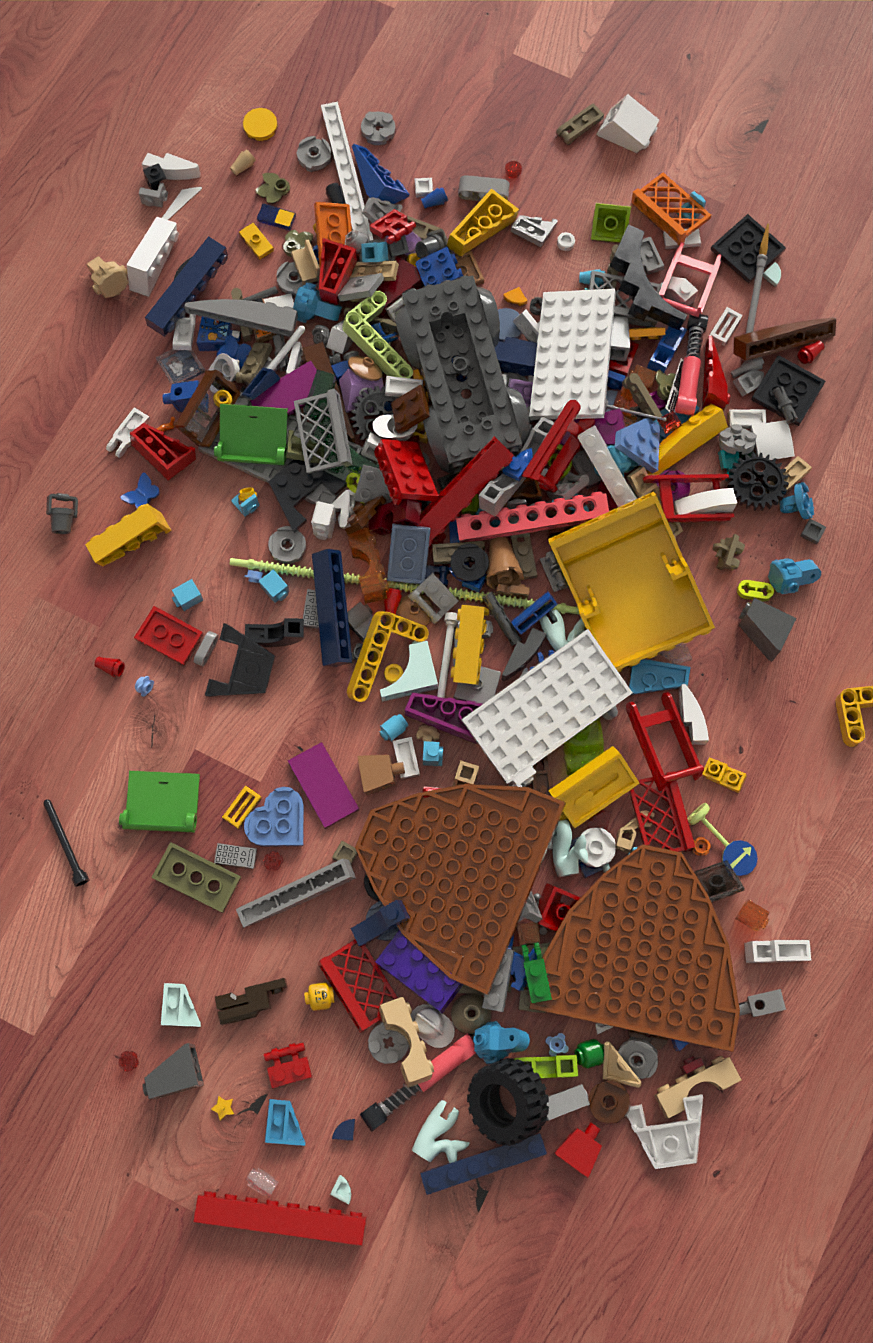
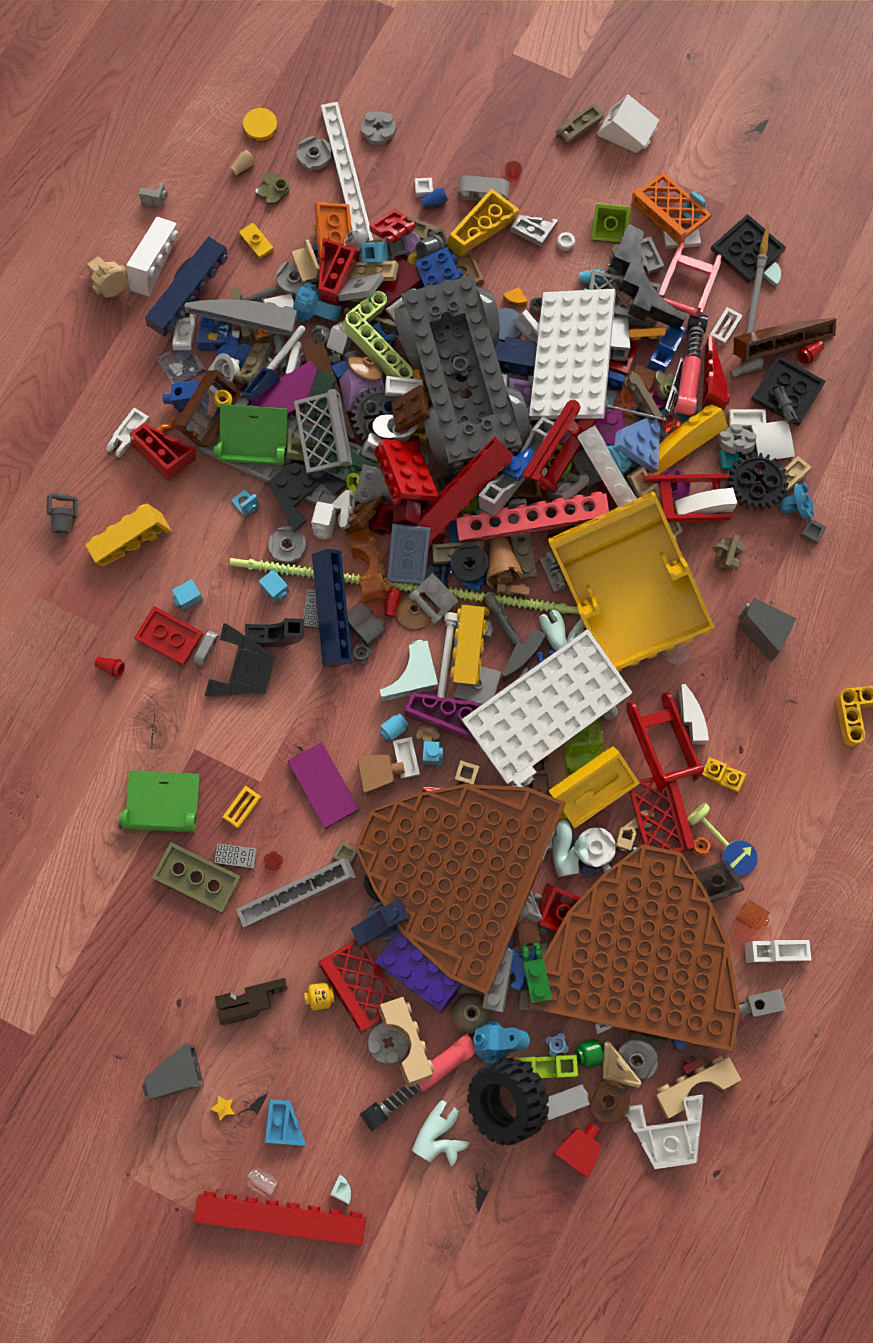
(79, 876): black piece -> none
(123, 1061): clear red plate -> none
(142, 494): blue animal -> none
(144, 685): light blue plate -> none
(153, 176): black bracket -> none
(173, 167): white slope -> none
(178, 1007): light aqua wing -> none
(182, 198): white sticker -> none
(245, 493): yellow plate -> none
(254, 576): light blue plate -> none
(276, 217): clear blue tile -> none
(278, 821): medium blue plate -> none
(287, 1072): red plate -> none
(296, 241): olive plate -> none
(335, 193): black cone -> none
(345, 1130): dark blue tile -> none
(376, 208): light grey wing -> none
(377, 178): blue wedge -> none
(378, 649): yellow beam -> none
(393, 673): yellow tile -> none
(433, 1026): white piece -> none
(482, 1164): dark blue arch -> none
(532, 610): blue piece -> none
(657, 676): dark azure wing -> none
(681, 291): white slope -> none
(749, 381): light grey plate -> none
(756, 586): neon yellow beam -> none
(788, 575): dark azure piece -> none

